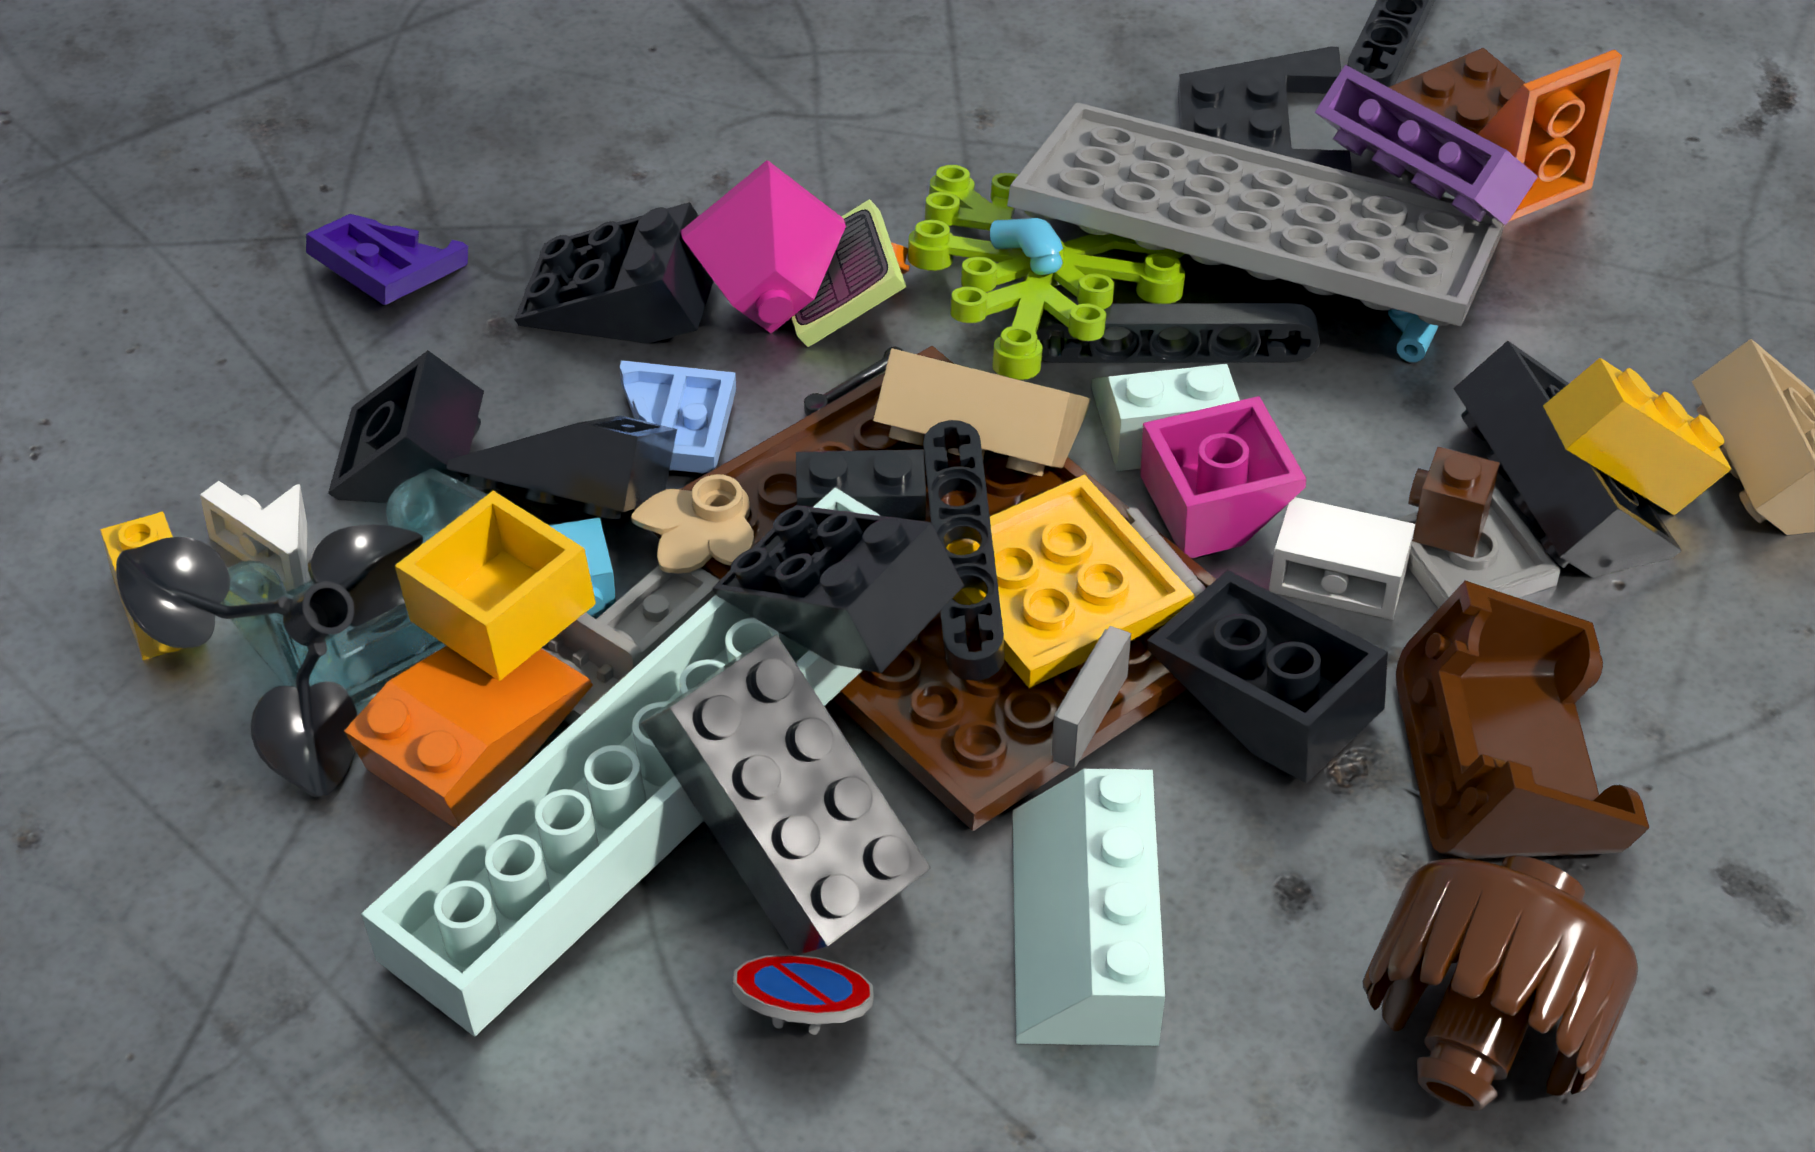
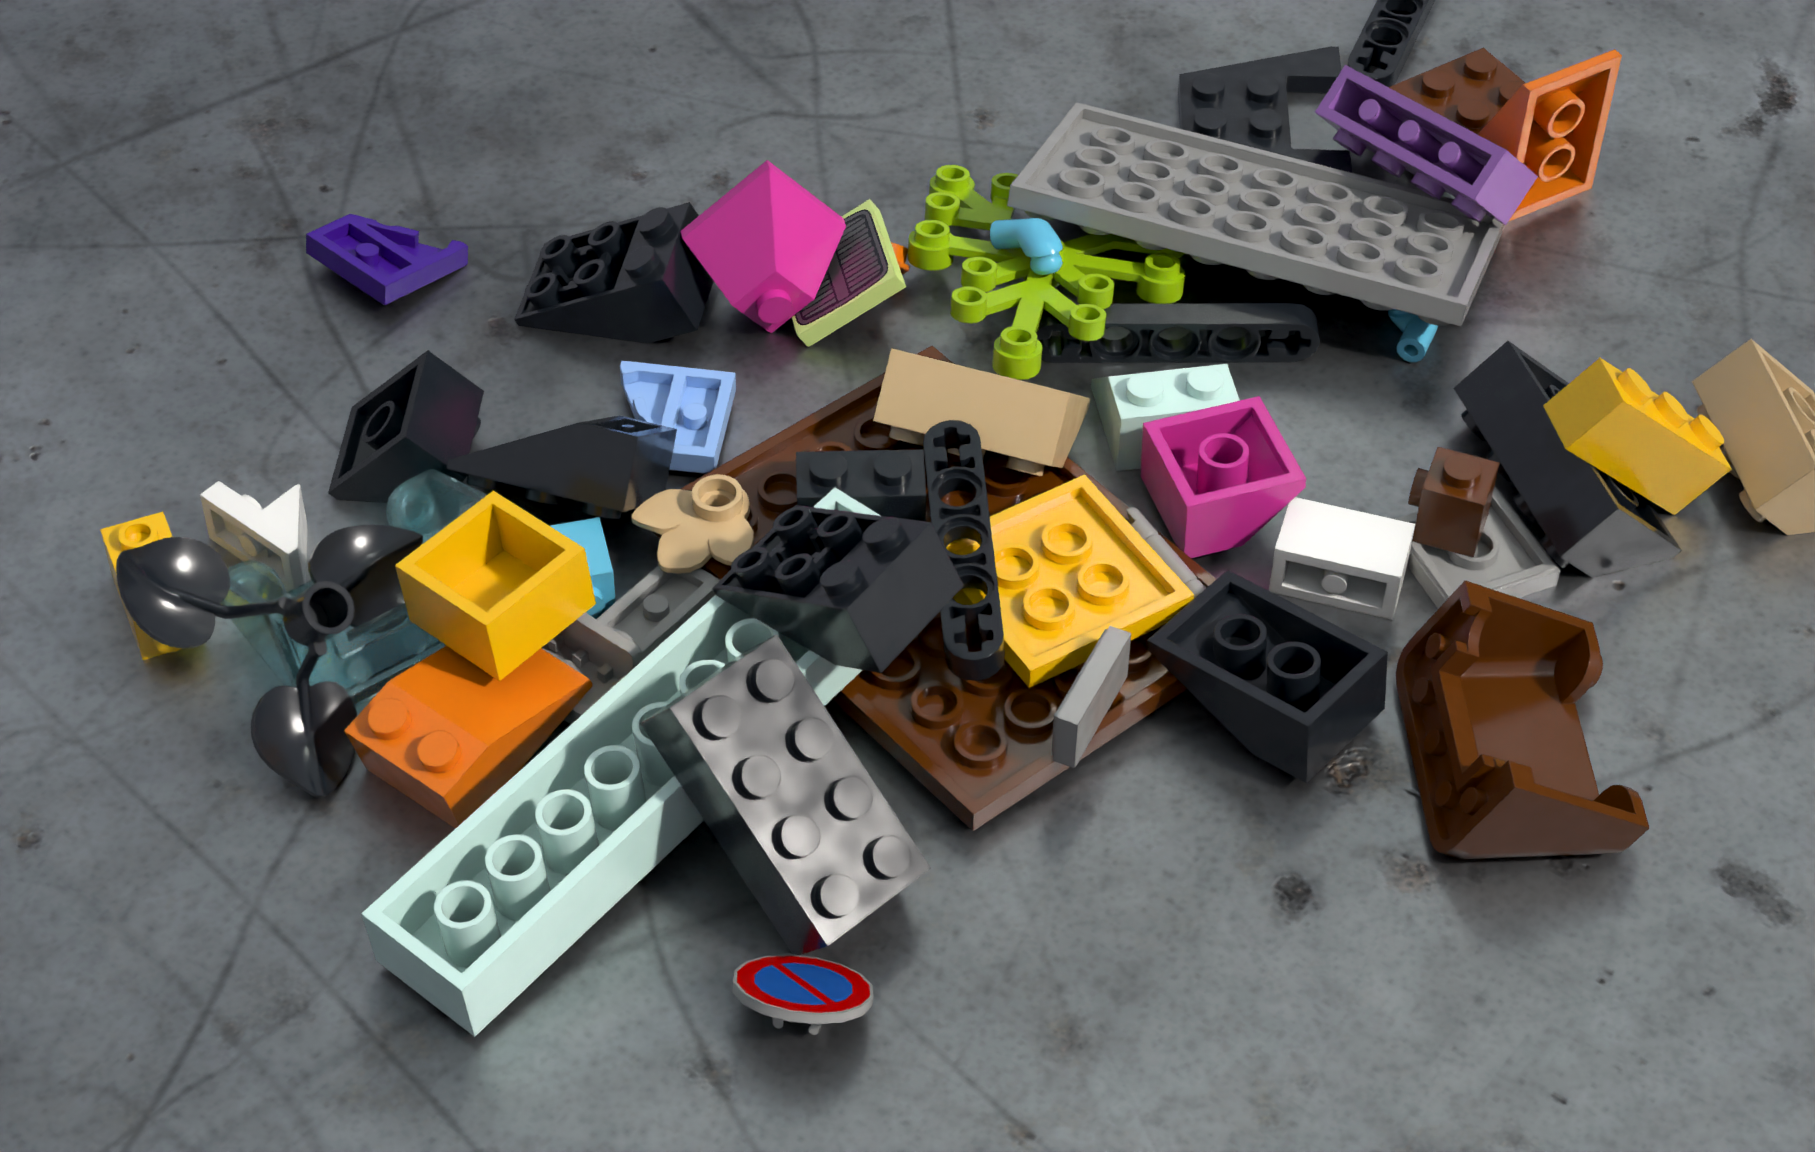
(817, 401): black hinge -> none
(1088, 912): light aqua slope -> none
(1522, 960): reddish brown piece -> none

